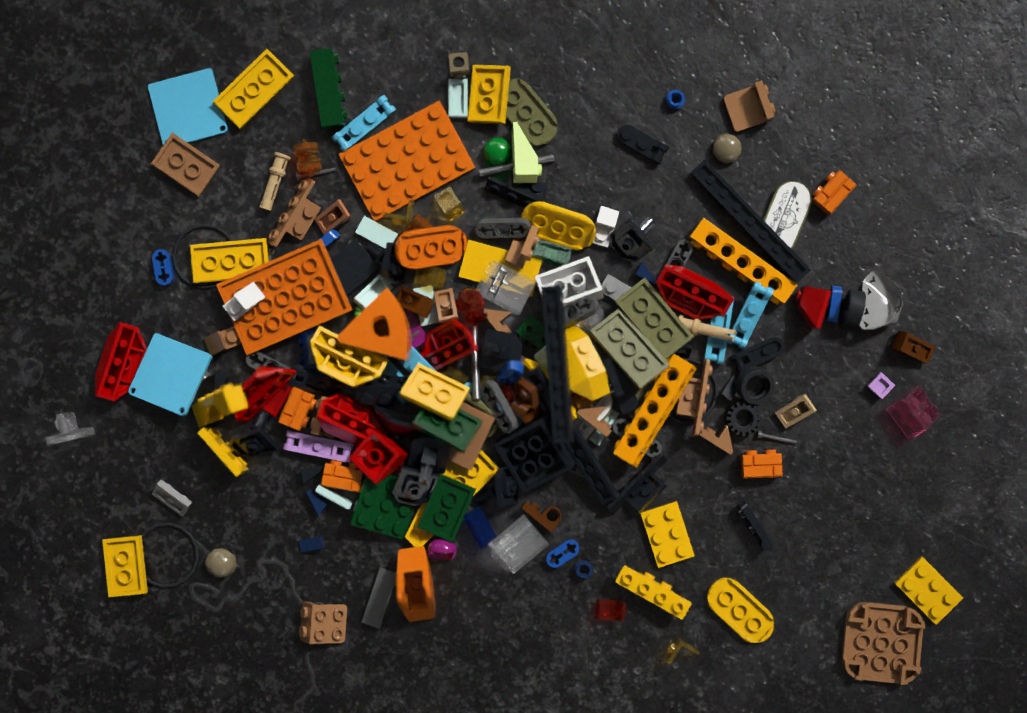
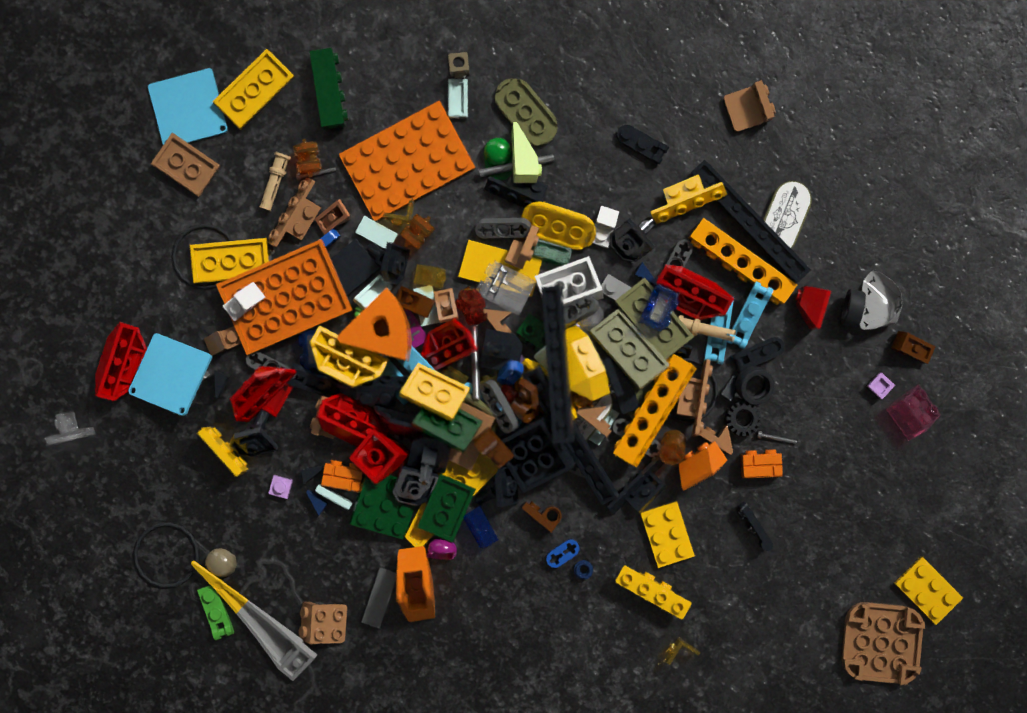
(125, 566): yellow plate -> none
(158, 268): blue beam -> none
(171, 498): light grey plate -> none
(215, 612): none -> bright green plate
(219, 404): yellow arch -> none
(280, 486): none -> lavender plate
(280, 643): none -> light grey plate
(298, 408): orange brick -> none
(311, 544): dark blue piece -> none
(318, 446): lavender plate -> none
(364, 124): medium azure plate -> none
(430, 247): orange tile -> none
(449, 203): clear yellow bracket -> none
(488, 94): yellow tile -> none
(491, 445): none -> reddish brown plate
(517, 545): clear brick -> none
(610, 610): clear red bracket -> none
(659, 308): none -> clear blue window
(673, 447): none -> clear orange wheel
(675, 93): blue plate -> none
(687, 196): none -> yellow bracket
(700, 464): none -> orange slope
(727, 148): dark tan hair -> none
(740, 610): yellow tile -> none
(795, 411): tan slope -> none
(833, 192): orange brick -> none
(834, 303): blue beam -> none

